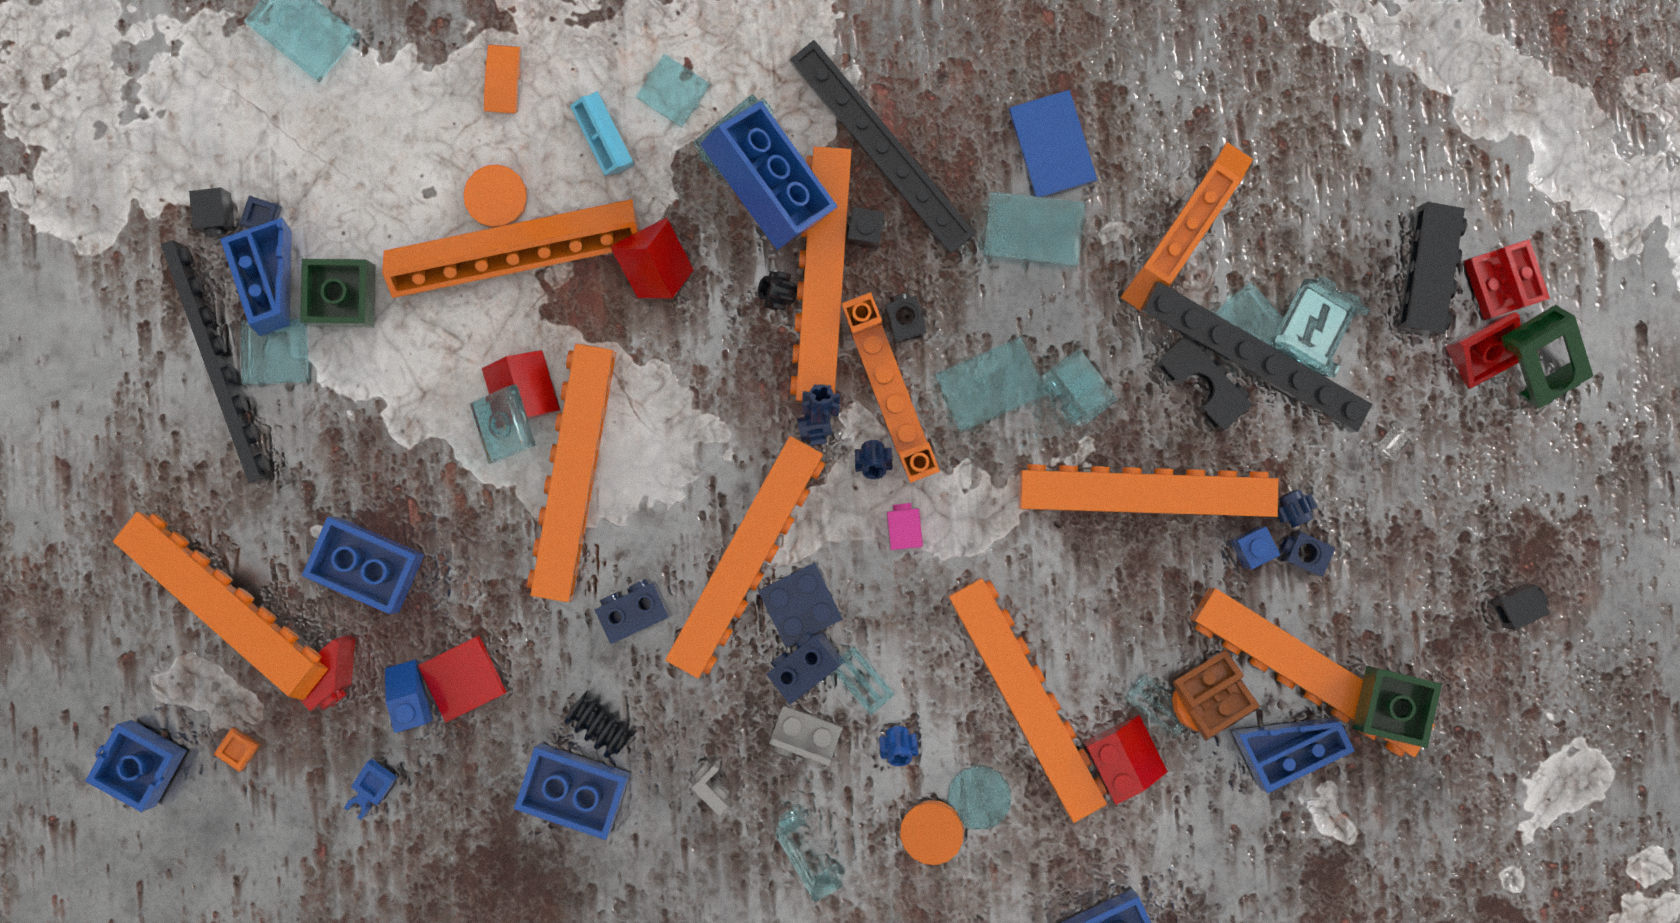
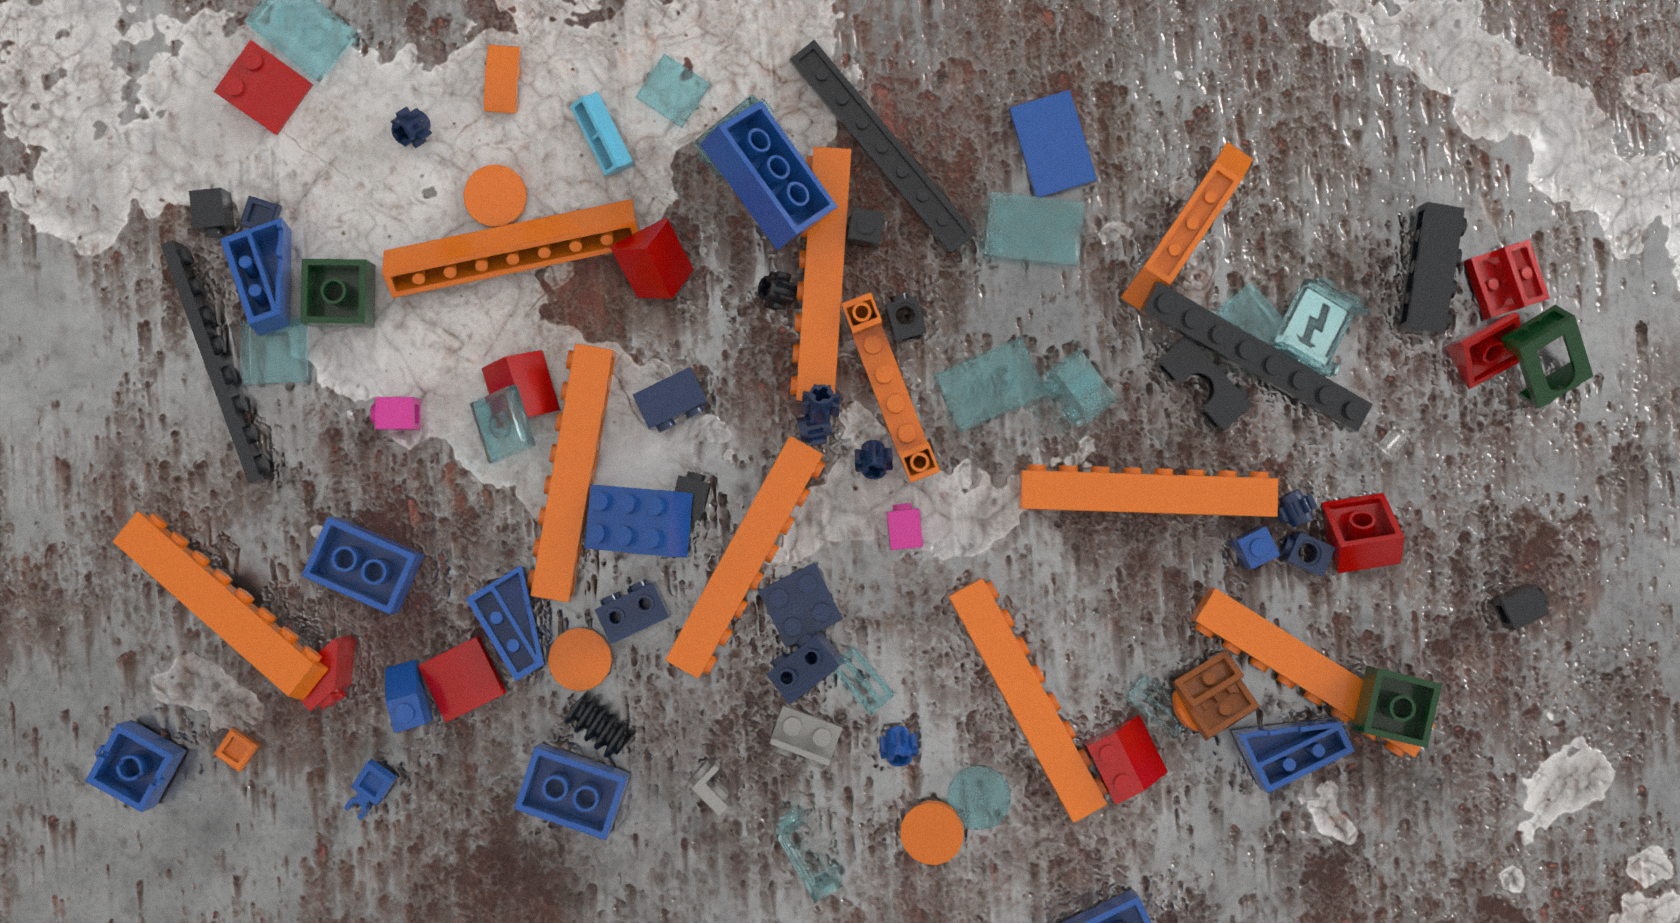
(263, 87): none -> red slope
(396, 413): none -> dark pink brick
(411, 127): none -> dark blue gear
(509, 622): none -> blue wedge
(580, 659): none -> orange tile
(639, 521): none -> blue brick
(670, 400): none -> dark blue brick
(695, 484): none -> black brick
(1362, 533): none -> red slope

